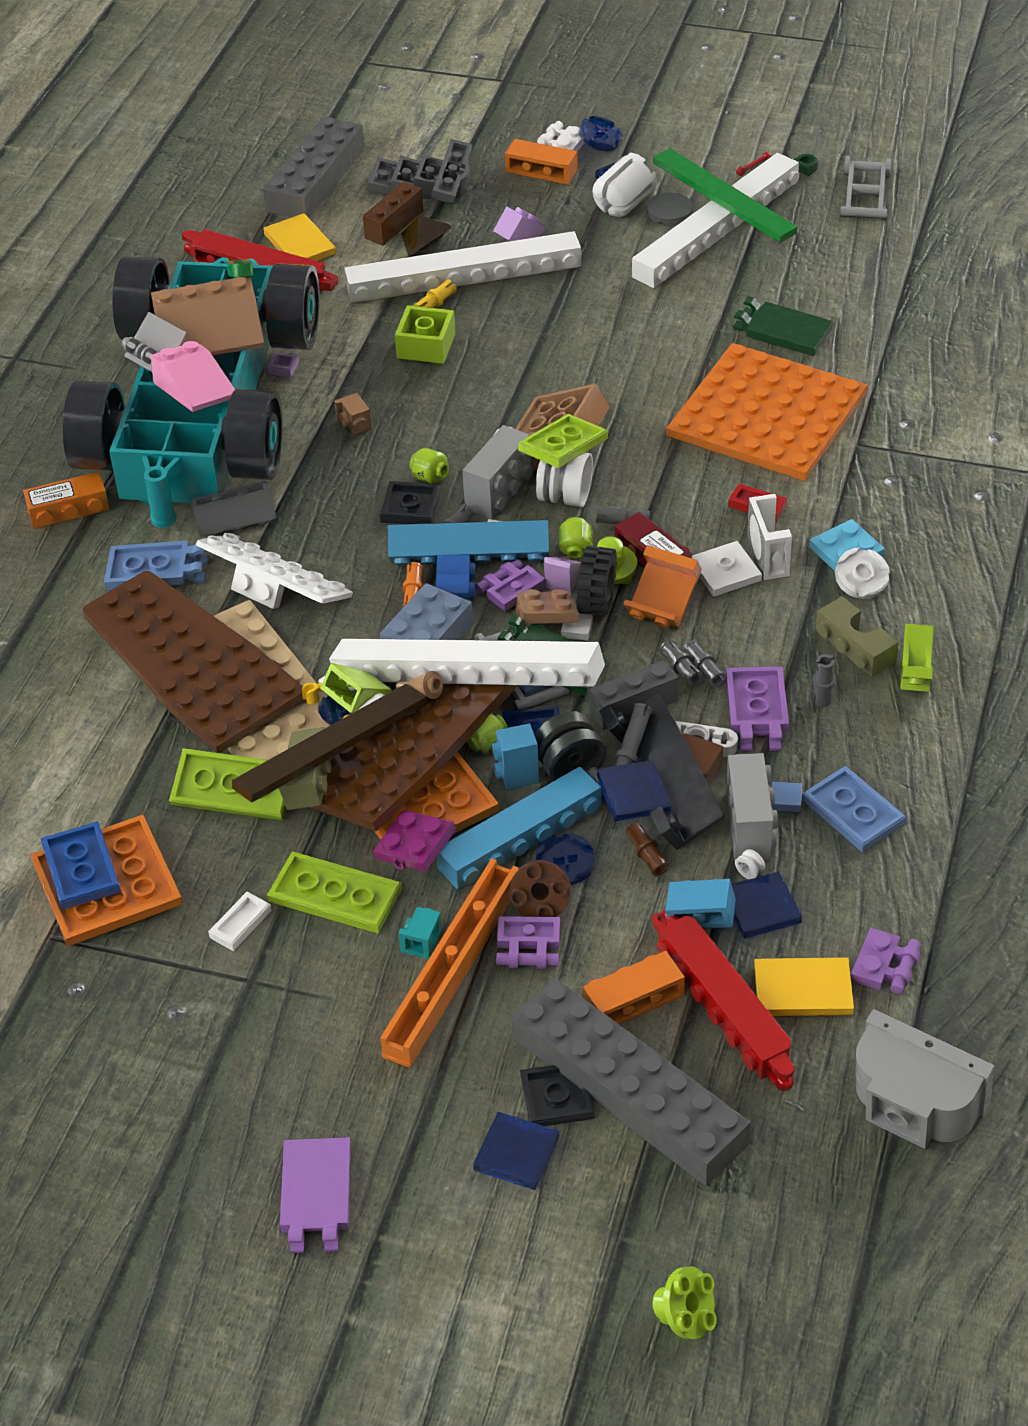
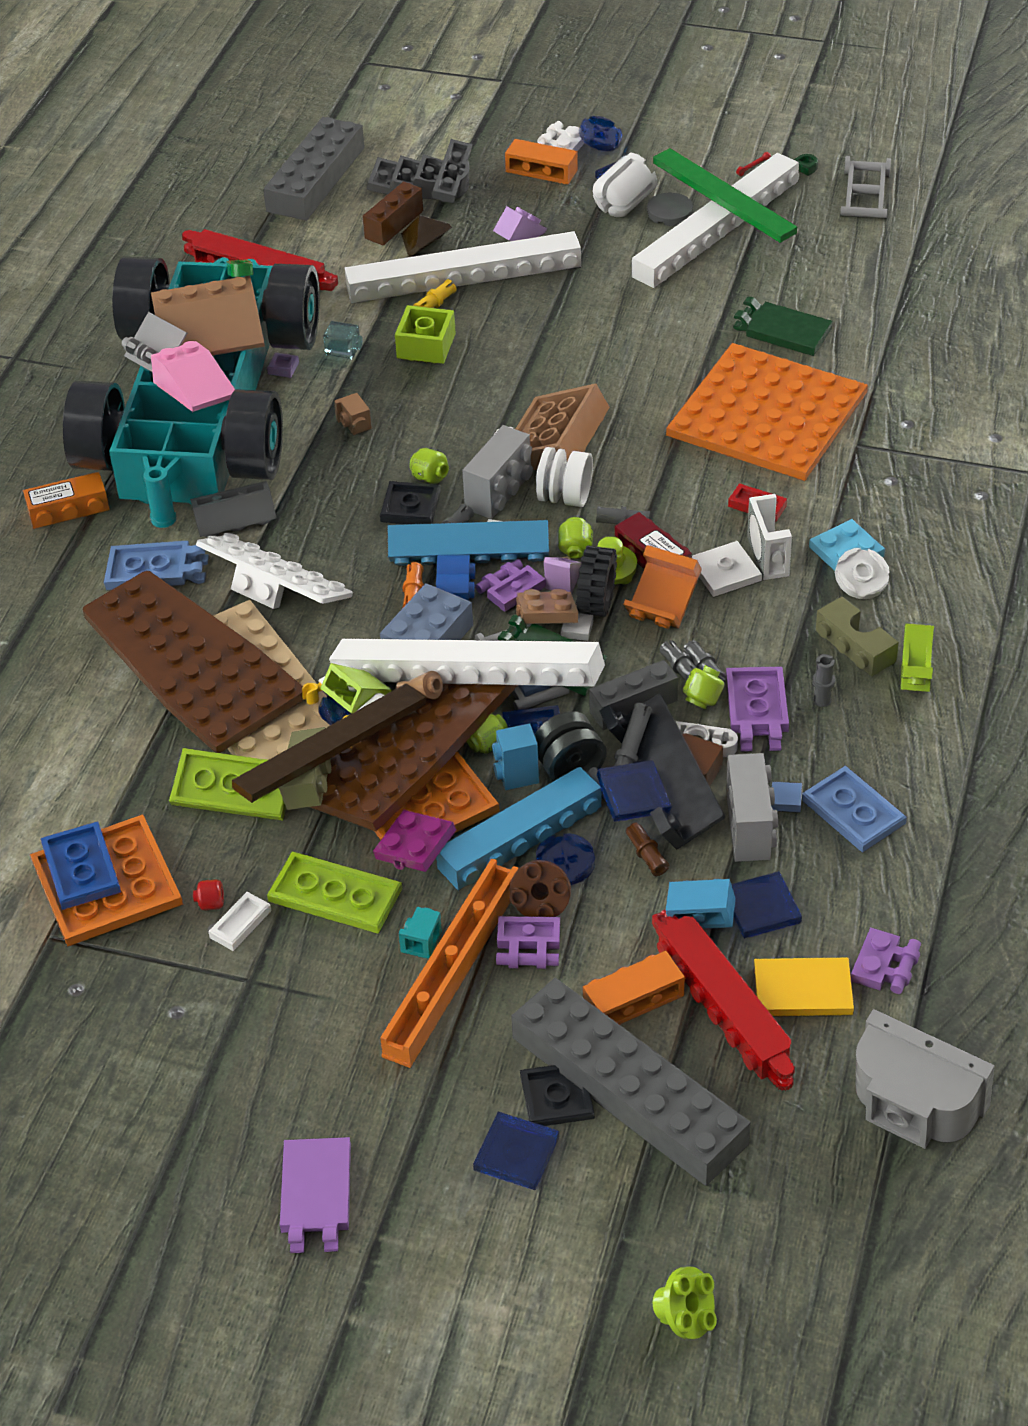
(209, 894): none -> red piece
(300, 237): yellow tile -> none
(342, 340): none -> clear light blue brick
(563, 440): lime tile -> none
(703, 687): none -> lime head
(750, 864): white bush -> none

